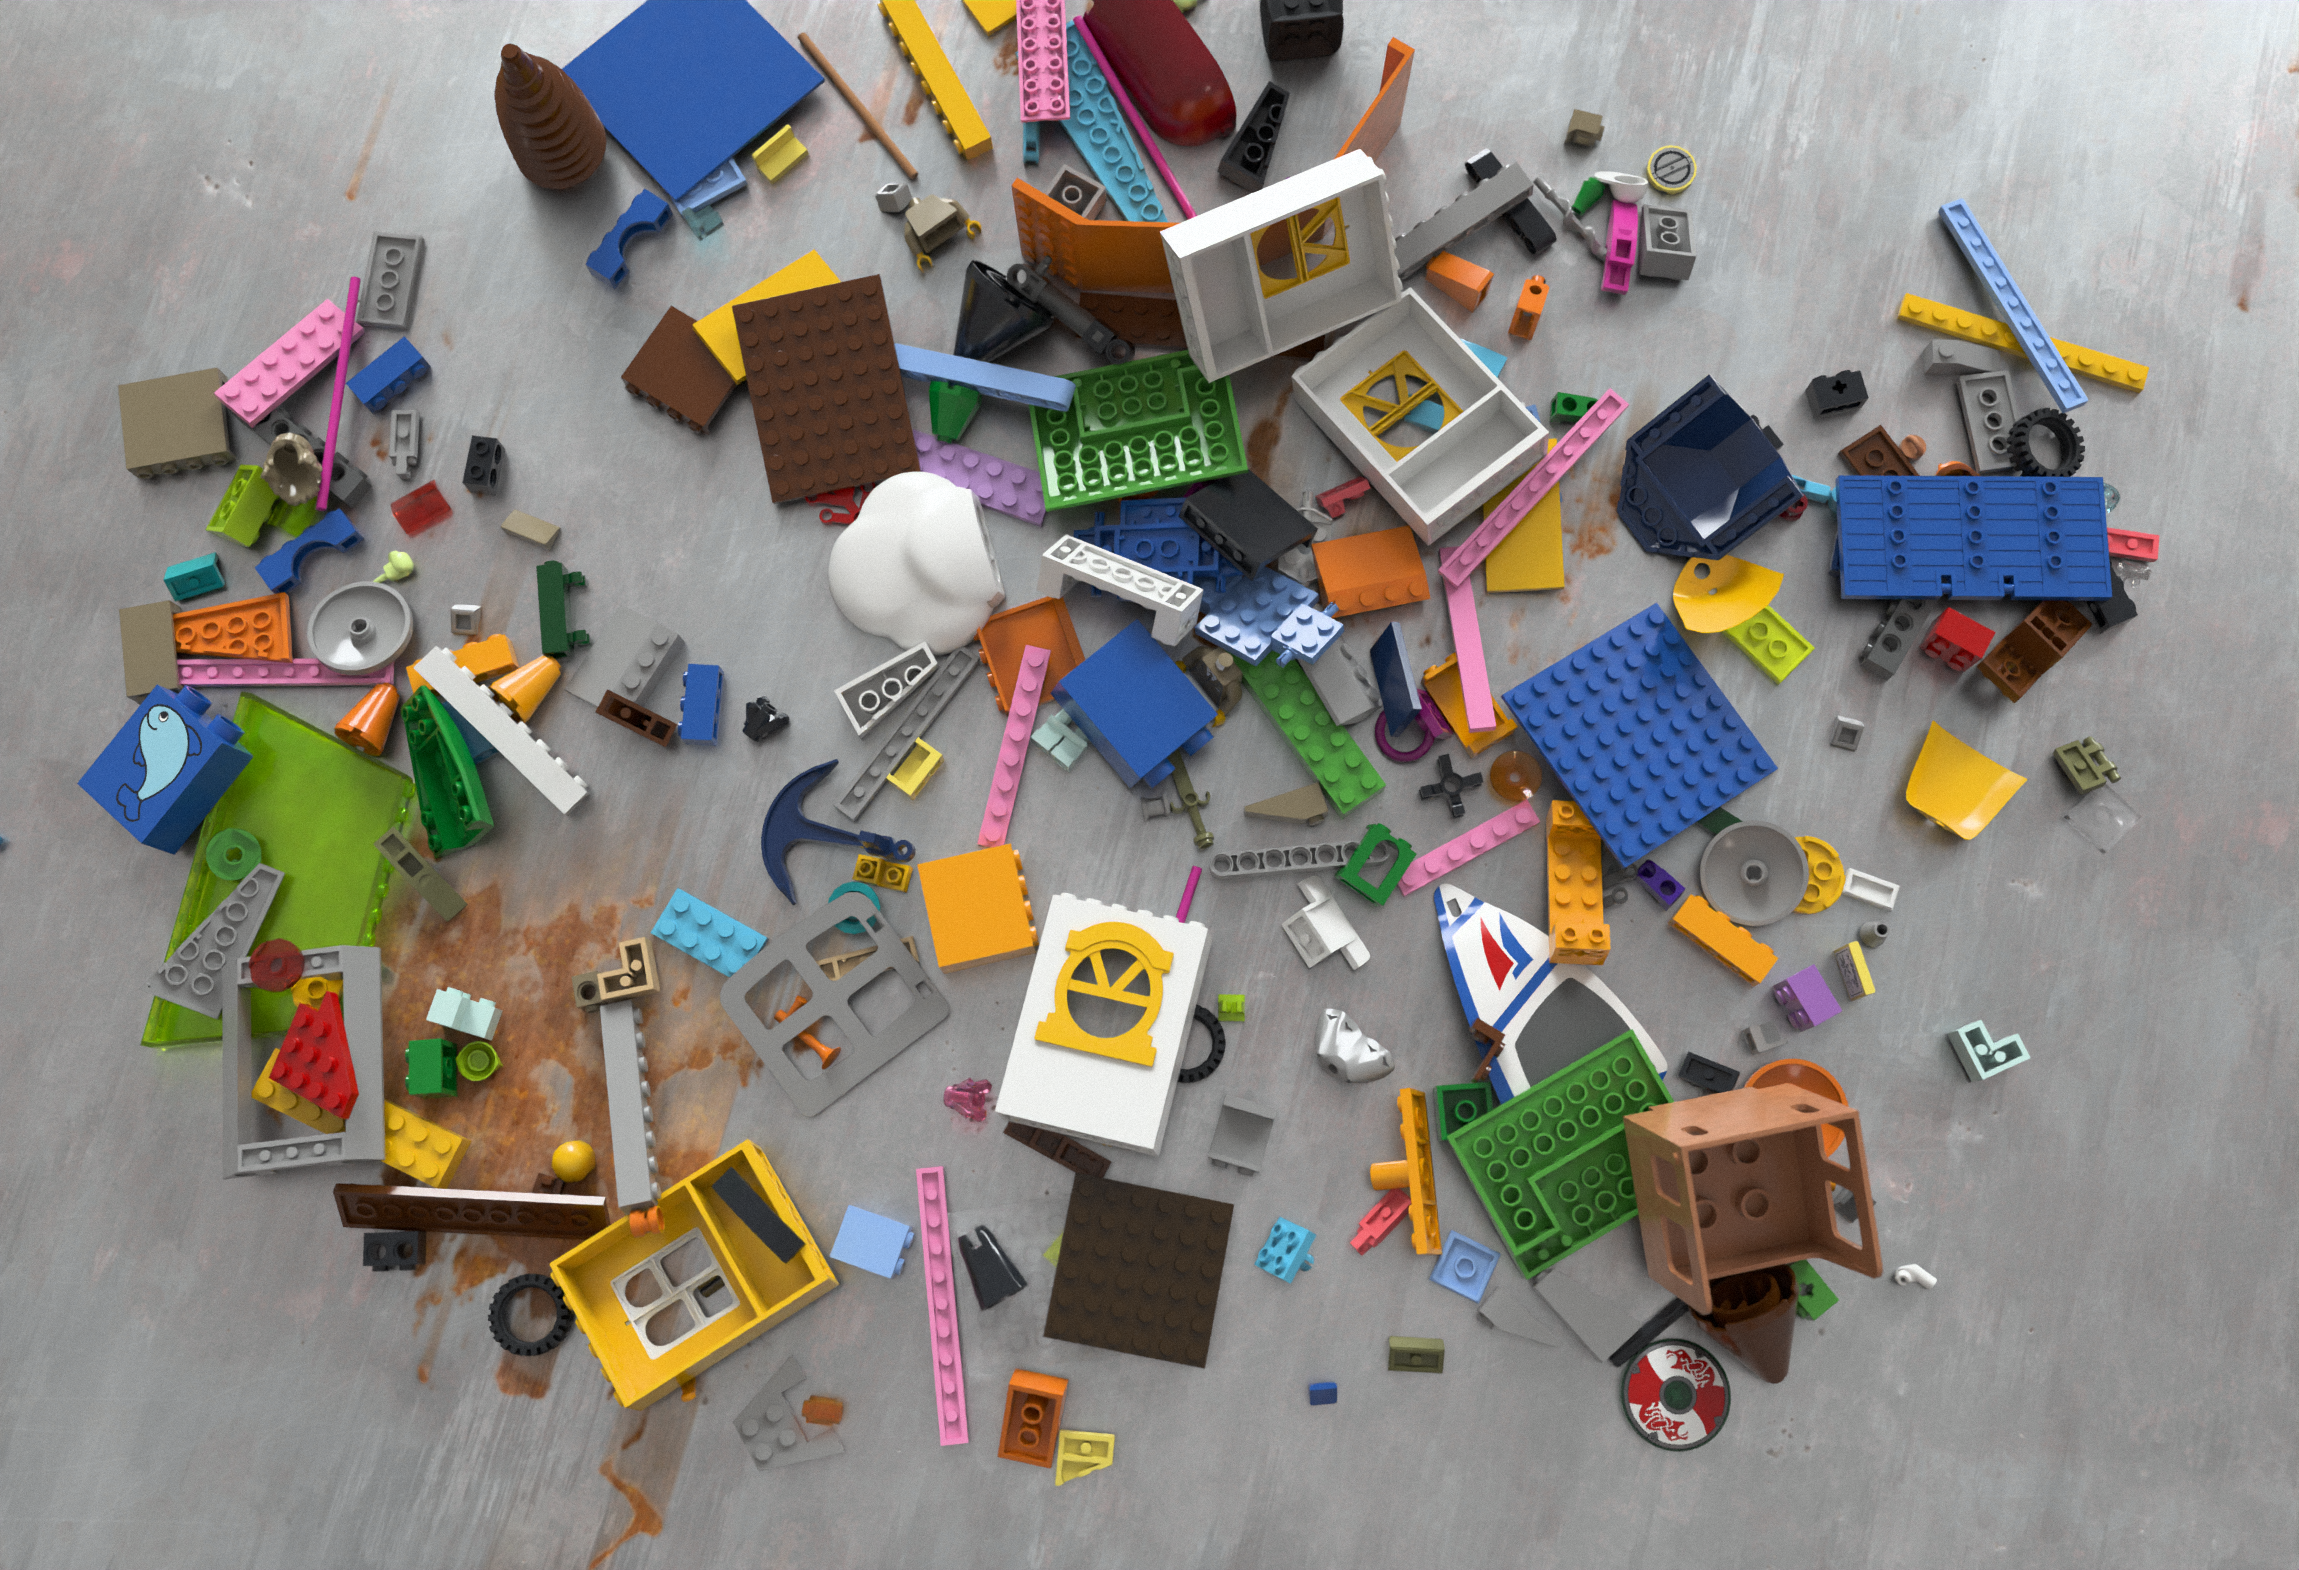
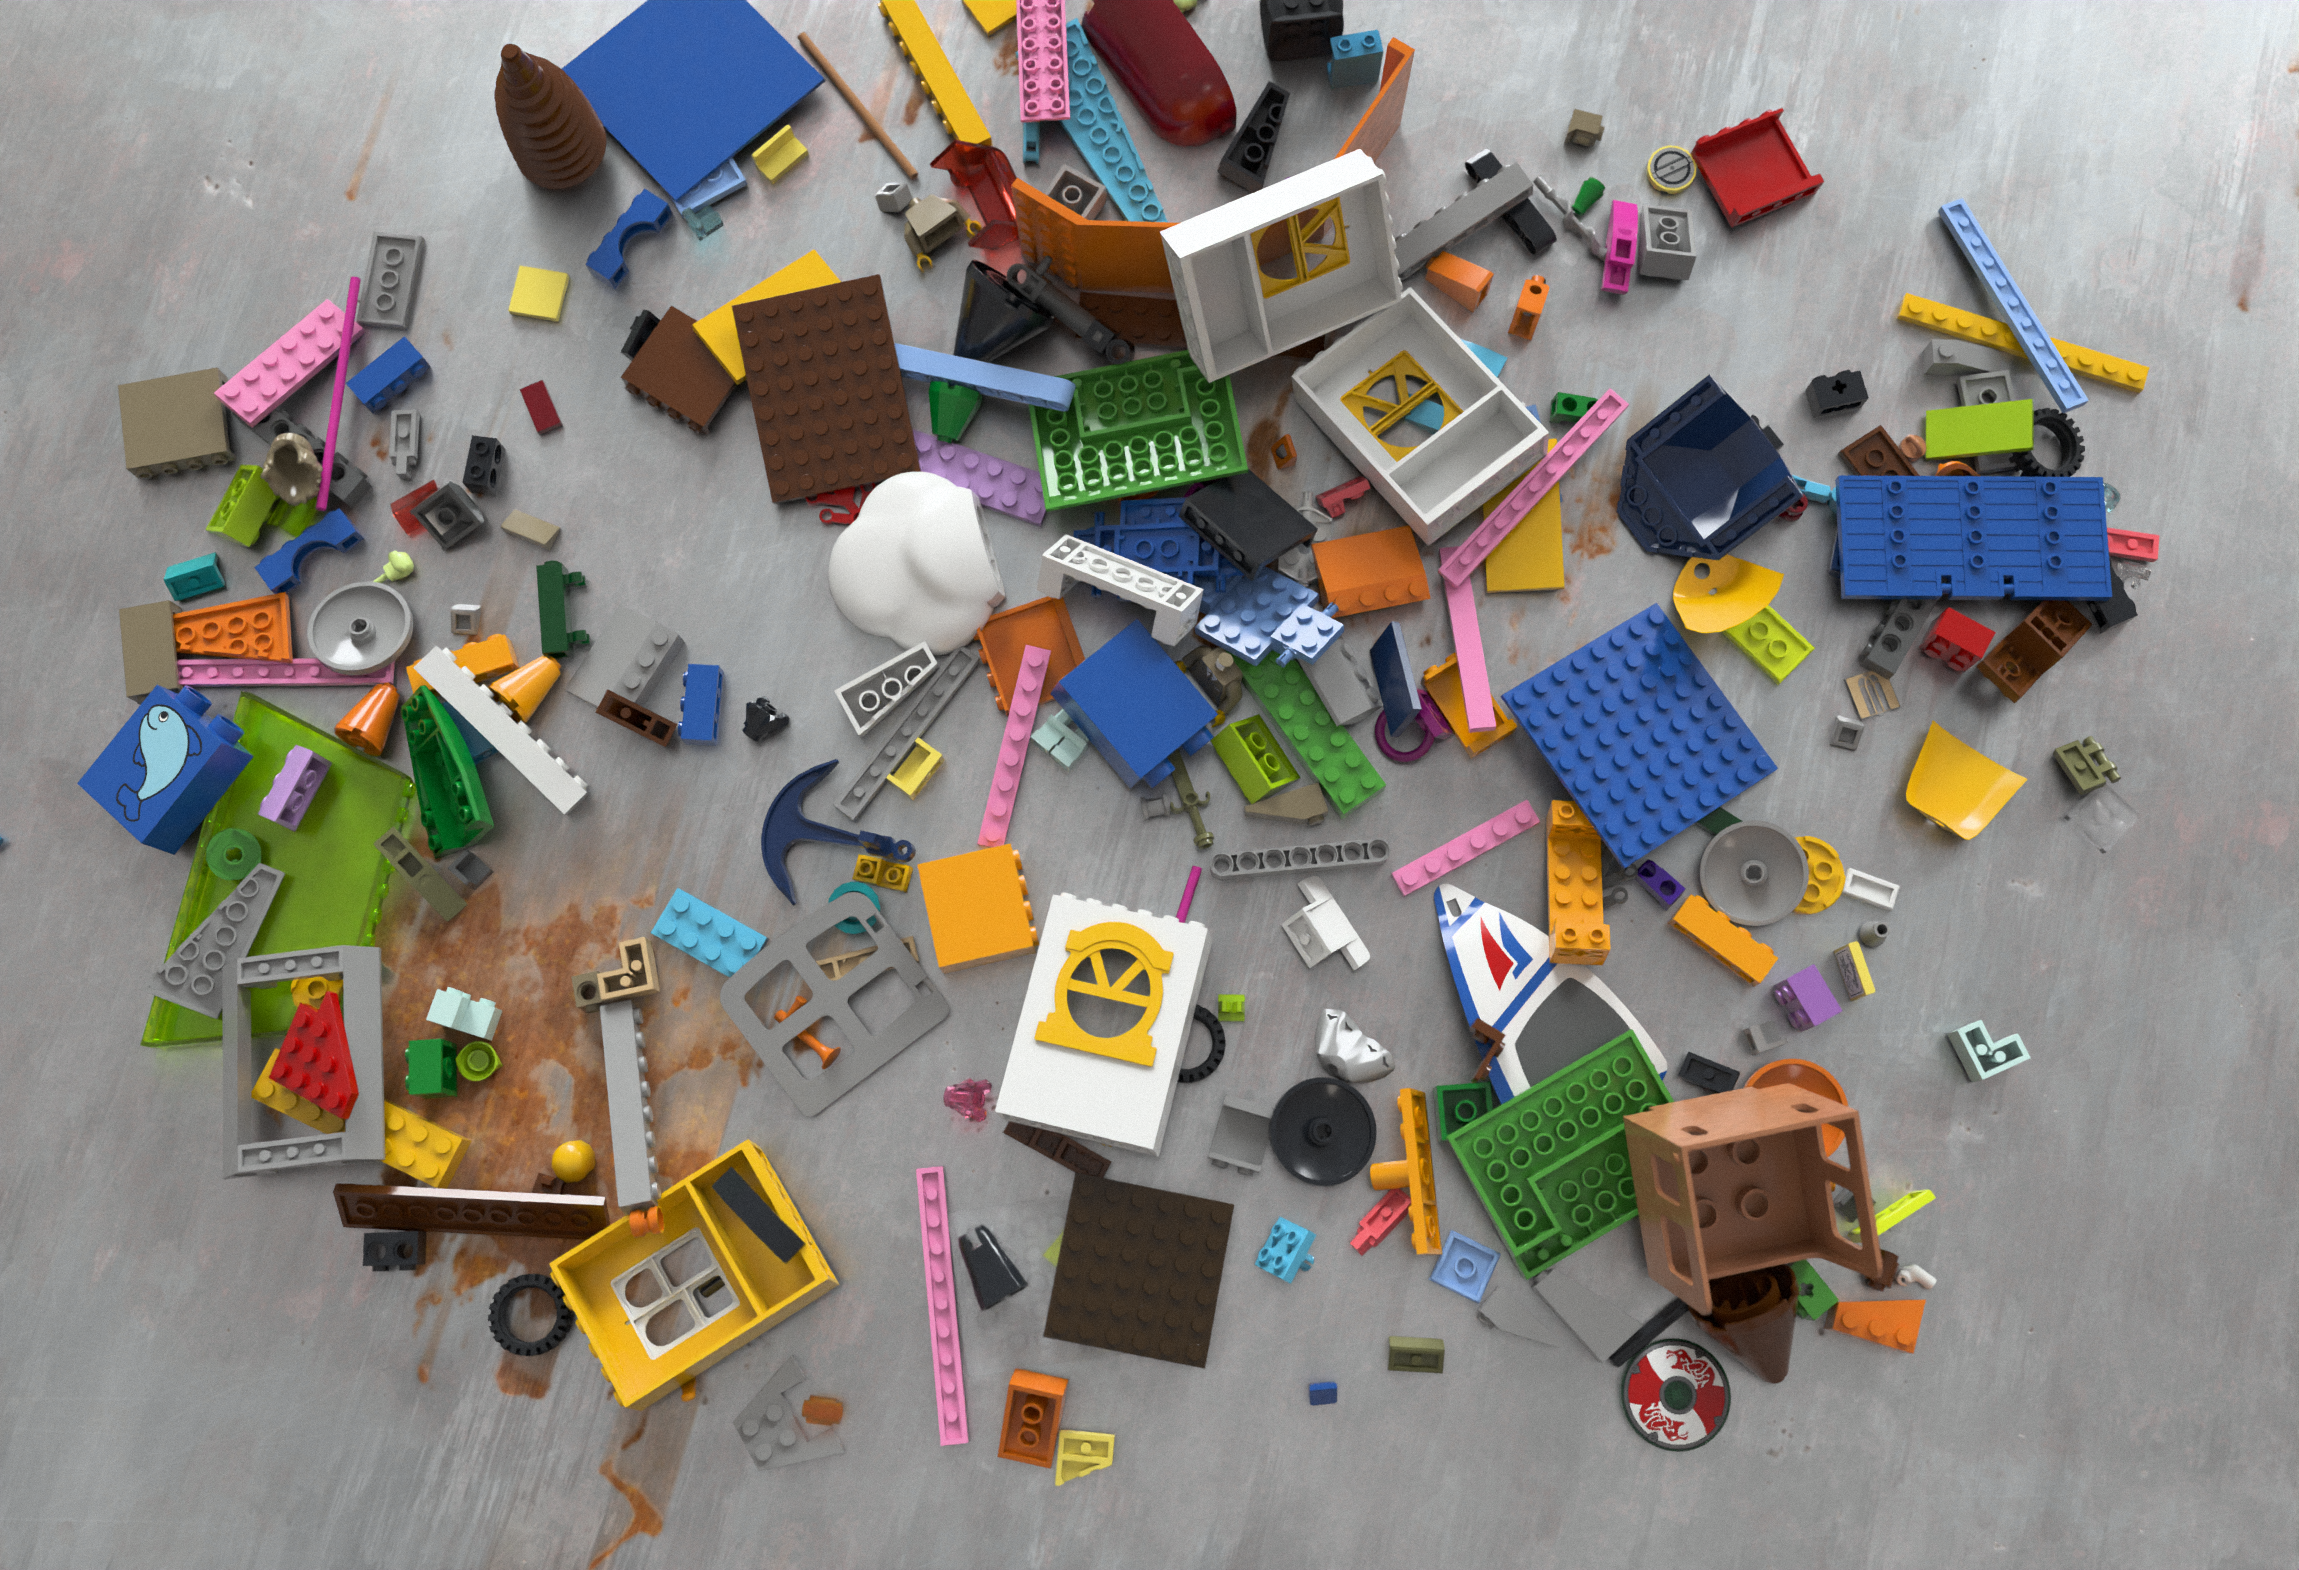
(287, 975): clear red tile -> none
(294, 787): none -> lavender slope
(448, 514): none -> dark grey slope
(470, 869): none -> dark grey panel
(539, 293): none -> light yellow tile
(541, 407): none -> dark red tile
(641, 330): none -> black hinge
(872, 1242): light blue brick -> none
(989, 179): none -> clear red windscreen
(1134, 117): dark pink piece -> none
(1254, 758): none -> lime slope
(1284, 452): none -> orange slope
(1322, 1131): none -> black dish
(1349, 876): green panel -> none
(1355, 59): none -> dark azure panel
(1445, 767): black pin -> none
(1516, 763): clear orange dish -> none
(1623, 186): white cap -> none
(1753, 168): none -> red panel
(1871, 694): none -> piece
(1882, 1322): none -> orange wedge
(1890, 1269): none -> reddish brown brick
(1896, 1212): none -> neon yellow tile
(1980, 430): none -> lime tile

